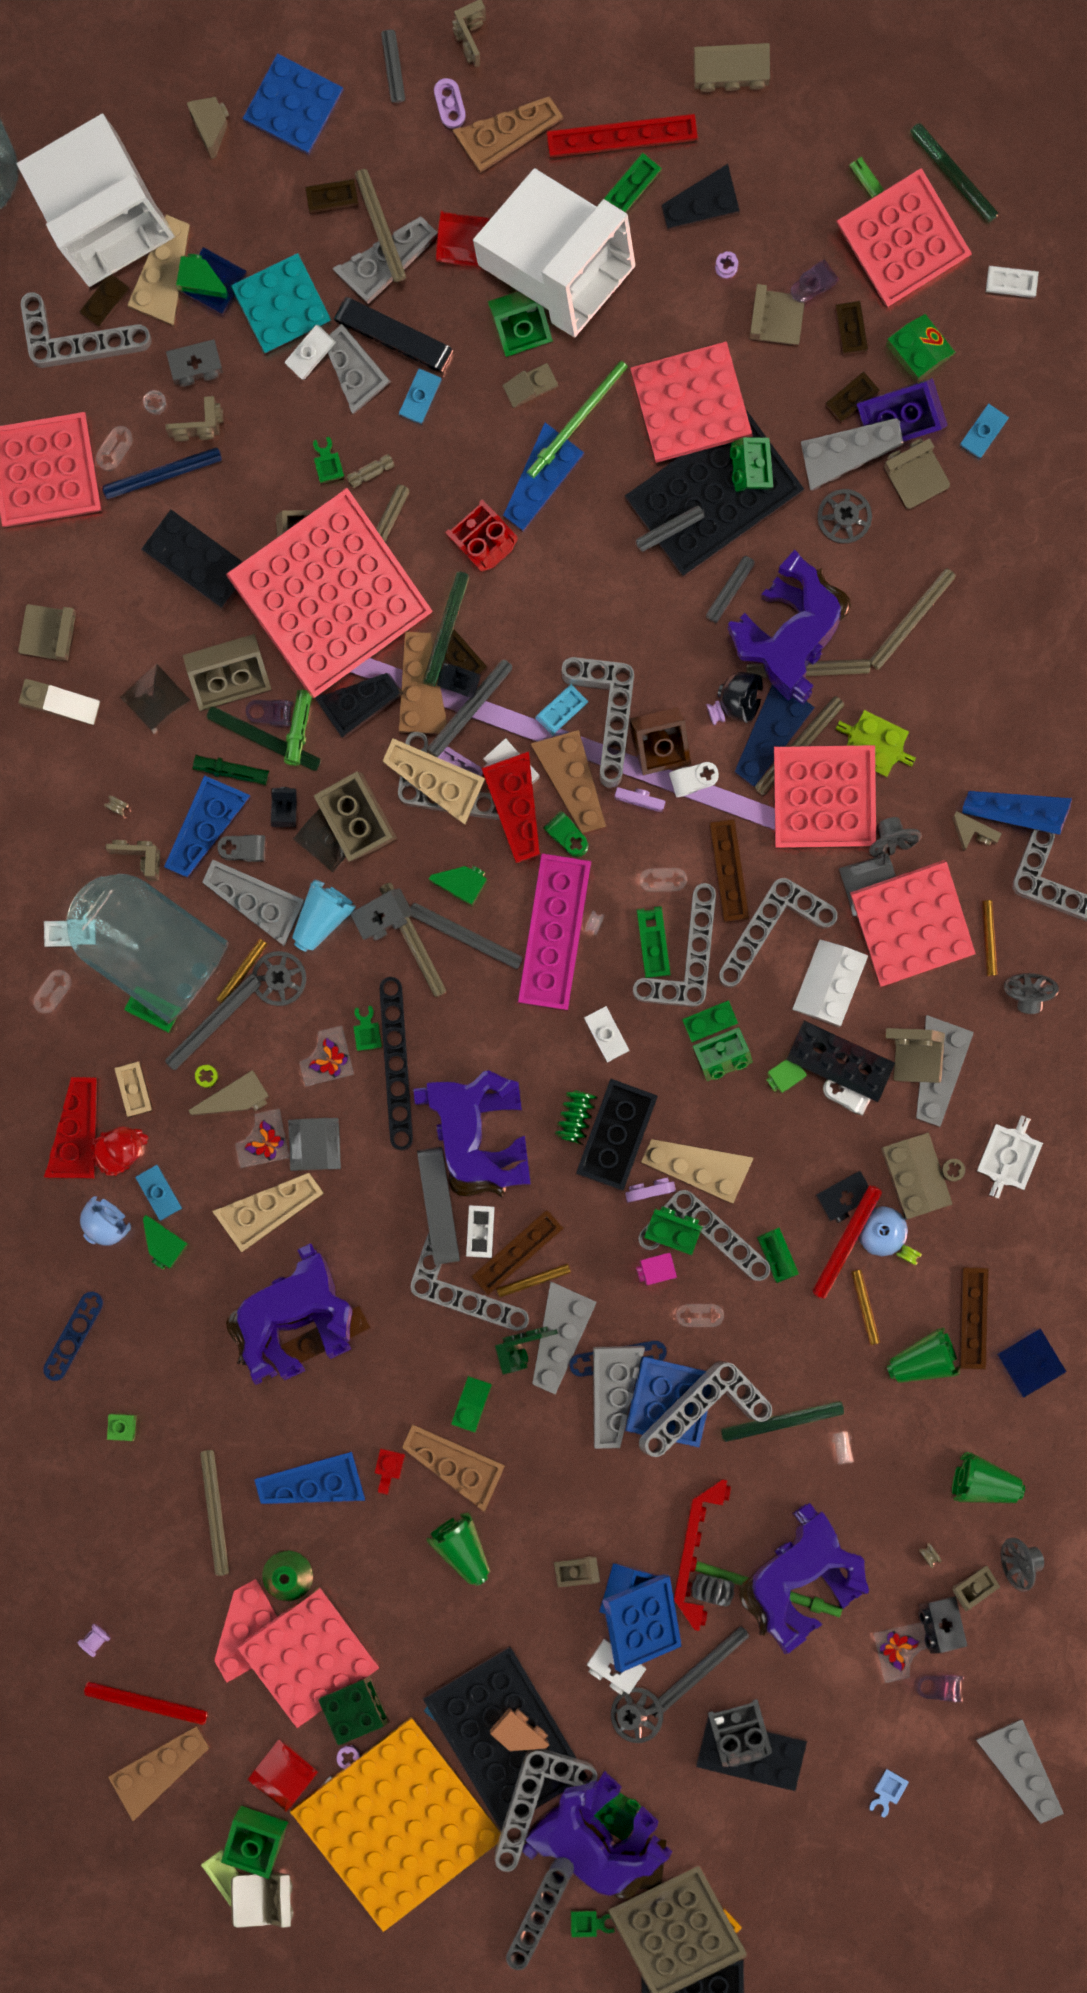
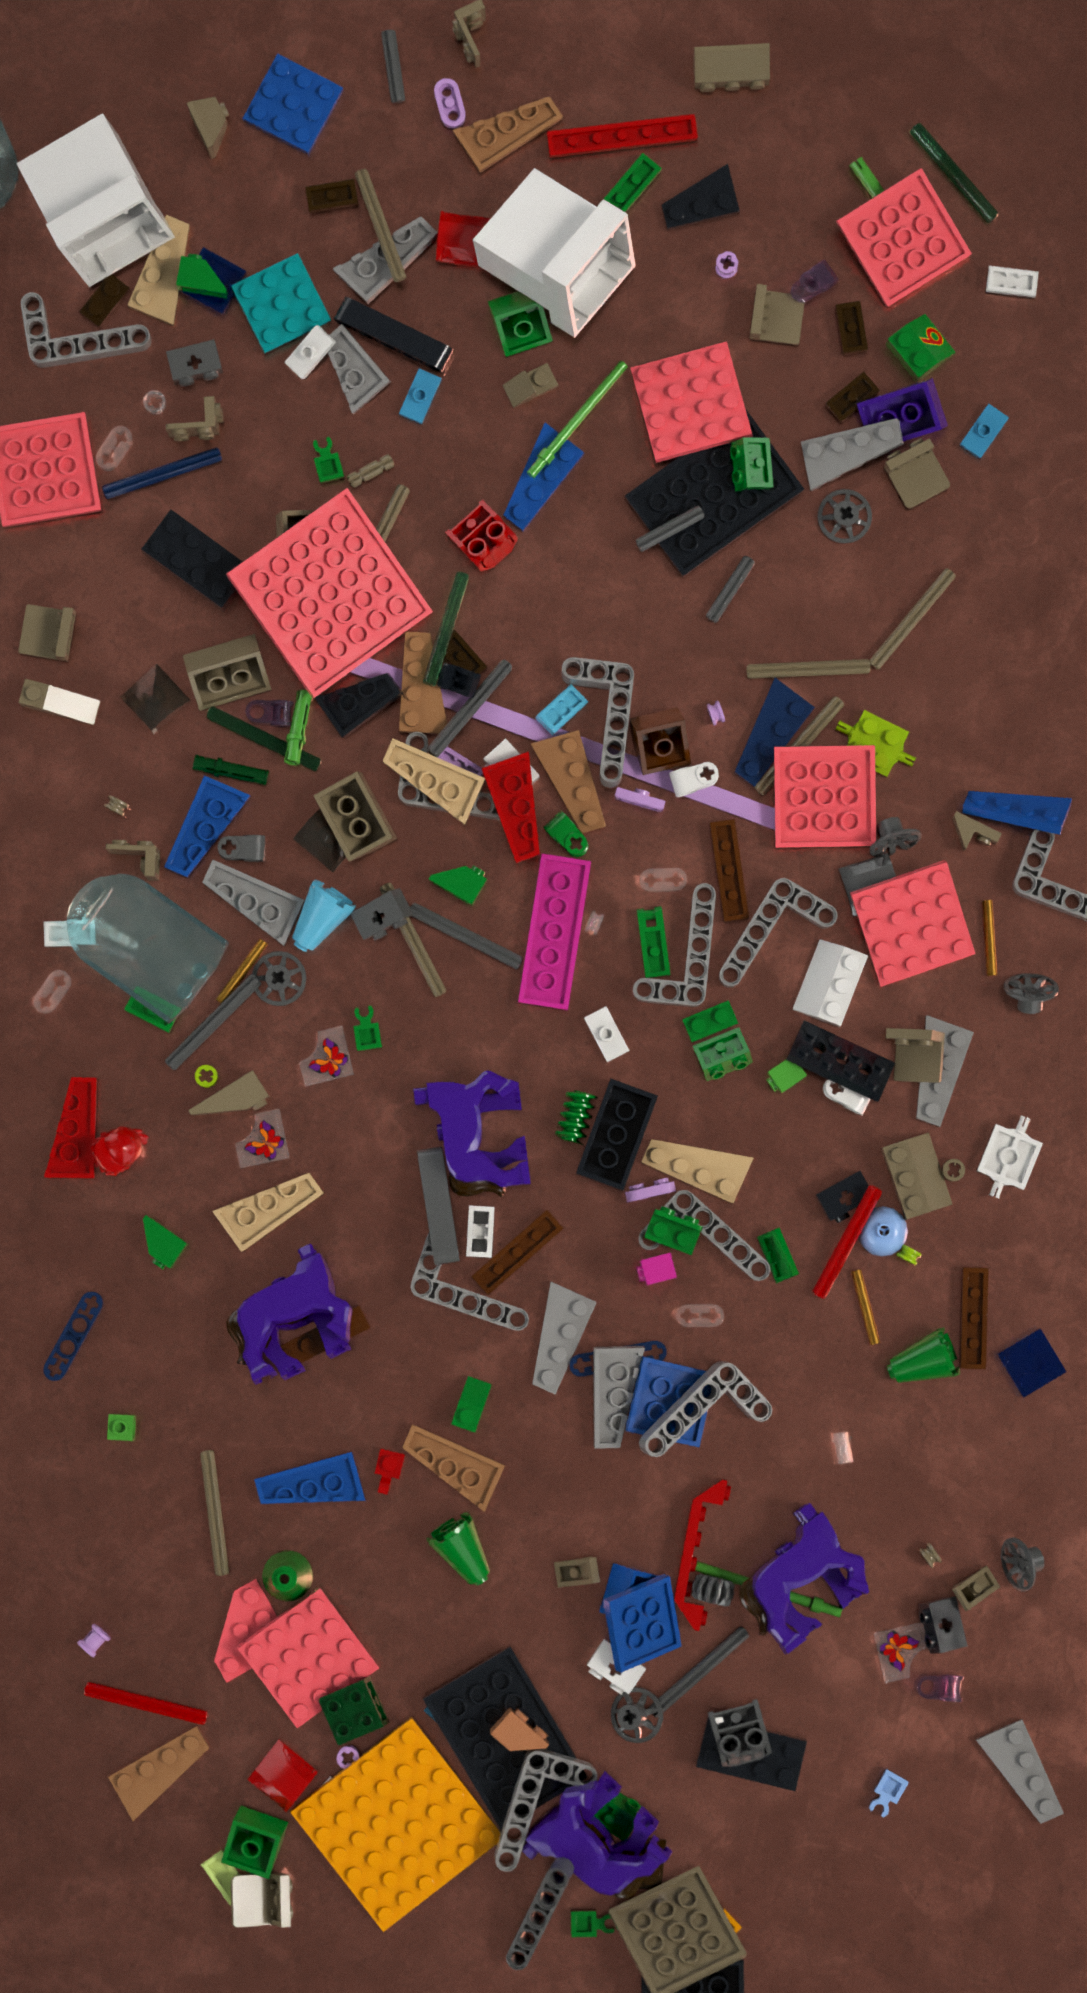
(103, 1223): light blue cylinder -> none
(133, 1089): tan plate -> none
(158, 1192): dark azure plate -> none
(283, 807): black bracket -> none
(314, 1144): dark grey slope -> none
(390, 1052): black beam -> none
(512, 1354): dark green bracket -> none
(533, 1280): pearl gold bar -> none
(740, 694): black cylinder -> none
(783, 1421): clear green axle -> none
(801, 637): dark purple piece -> none
(985, 1482): green cone -> none

